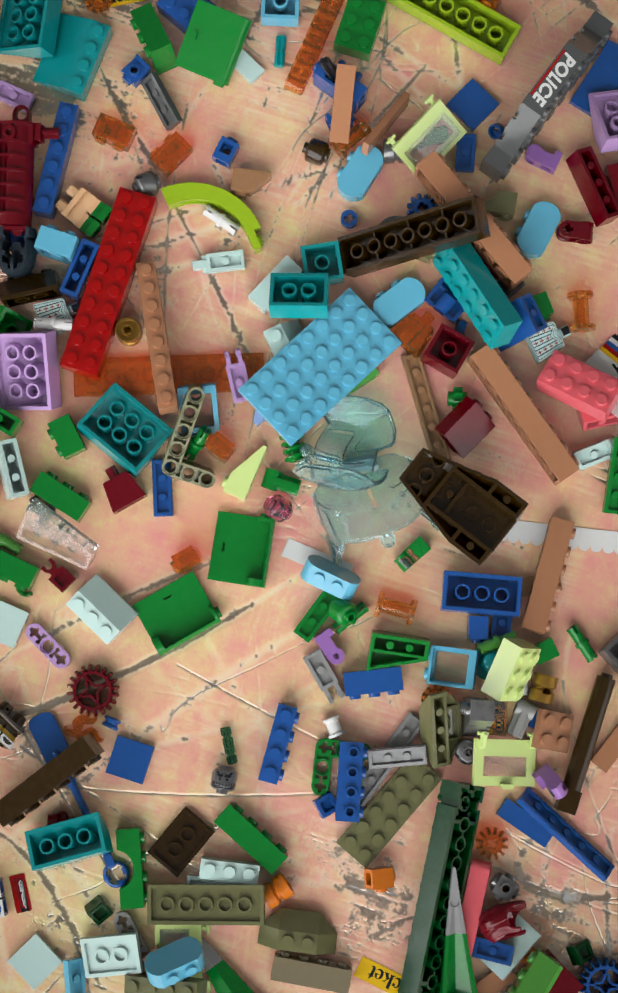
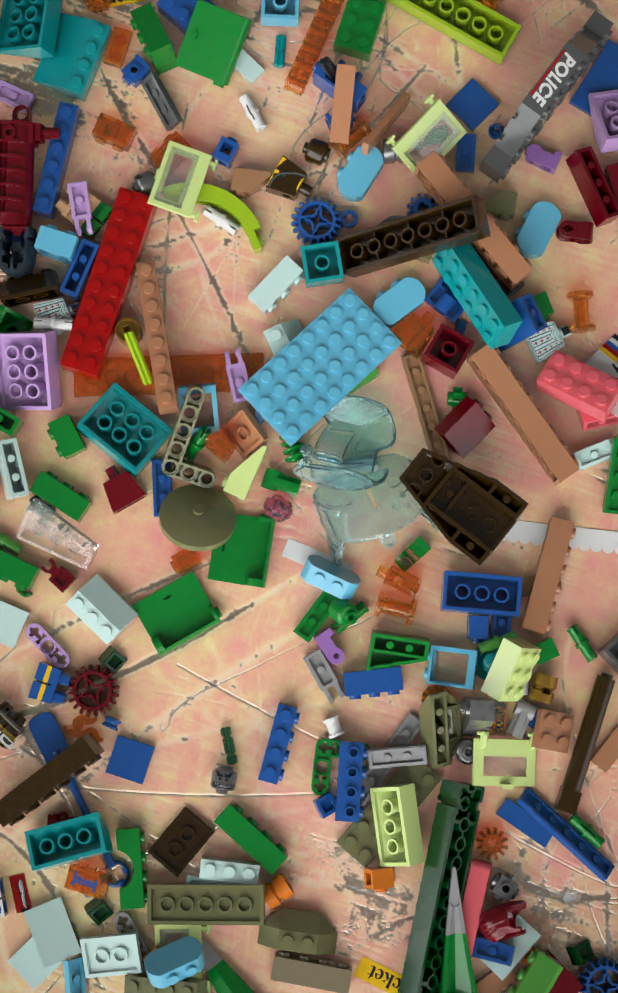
(52, 676): none -> blue hips
(52, 932): none -> light aqua tile
(80, 205): none -> lavender hinge
(88, 880): none -> clear orange brick
(112, 659): none -> dark green slope
(117, 47): none -> clear orange plate
(138, 357): none -> lime axle
(180, 179): none -> piece
(197, 518): none -> olive dish
(220, 262): light aqua hinge -> none
(244, 432): none -> nougat plate
(252, 112): none -> white pin
(288, 181): none -> dark brown torso
(299, 295): teal brick -> none
(310, 219): none -> blue gear
(397, 825): none -> yellowish green slope
(407, 583): none -> clear orange torso
(548, 778): medium lavender leg -> none
(586, 830): none -> green pin

